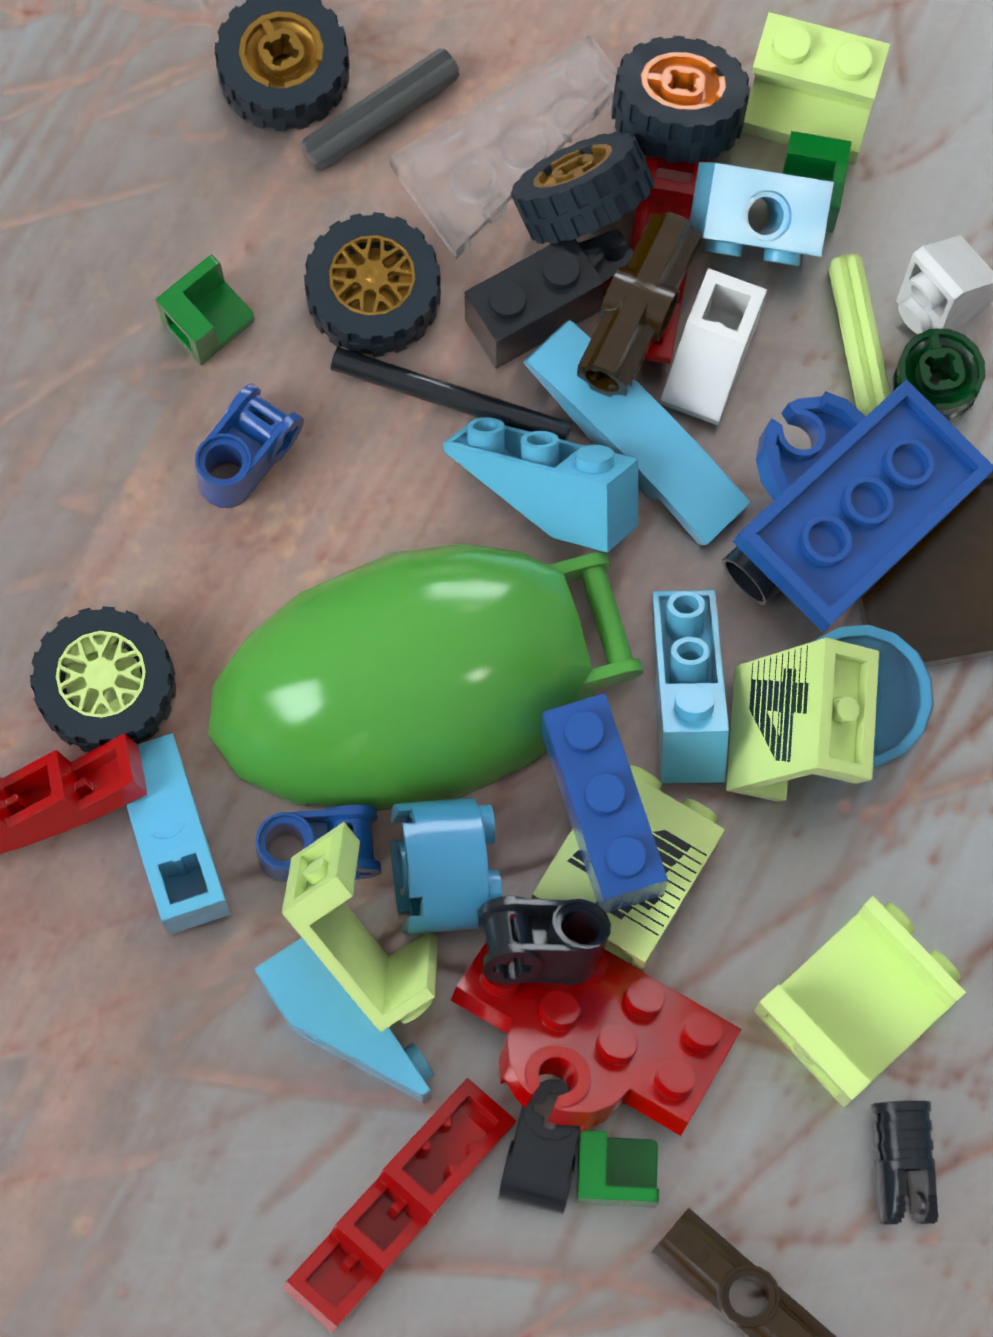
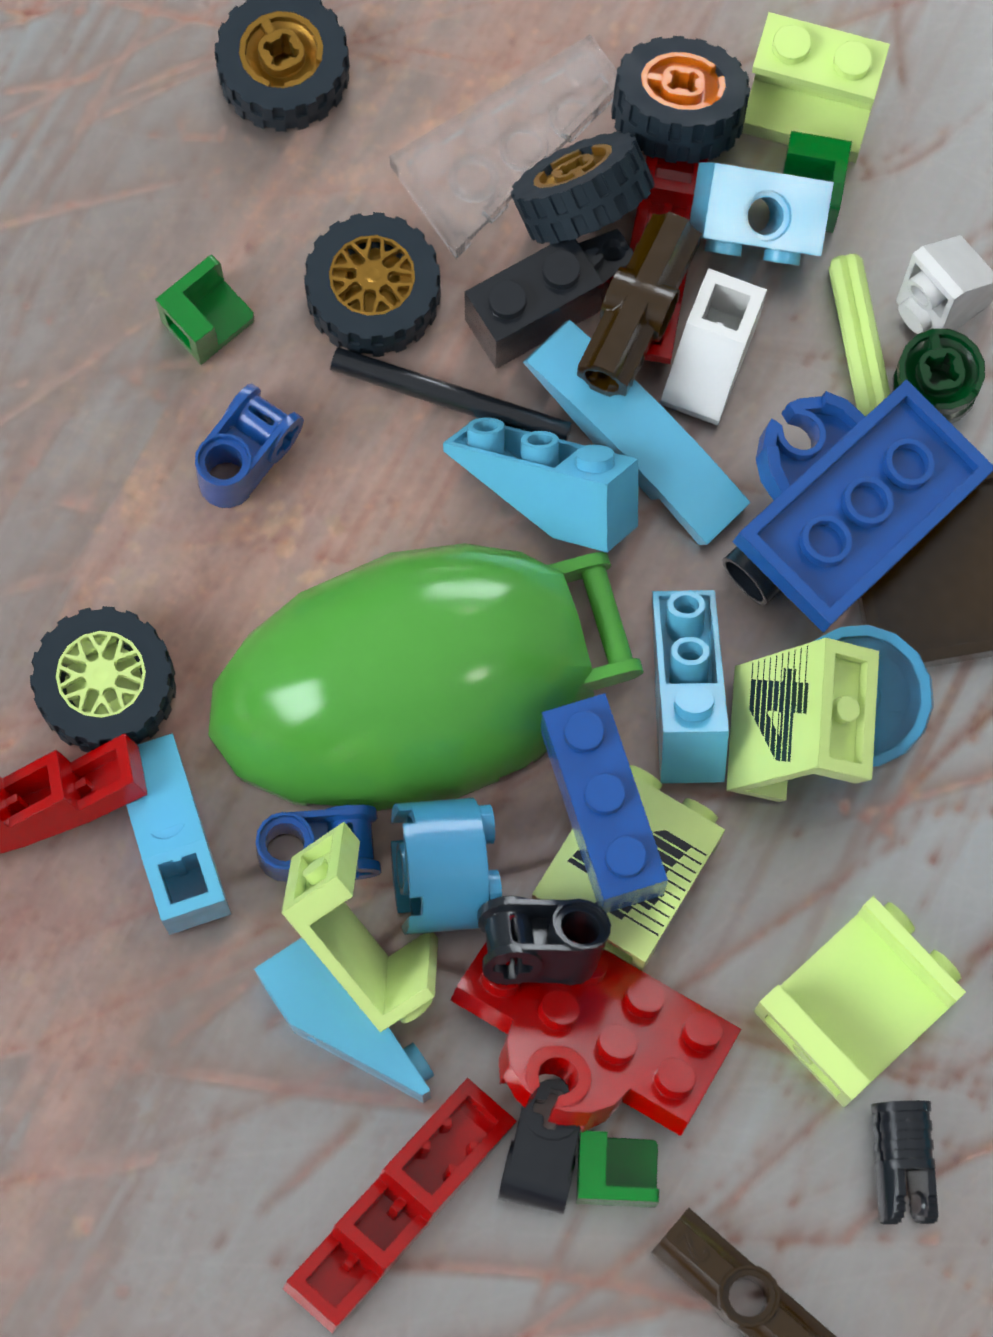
(380, 109): dark grey axle -> none

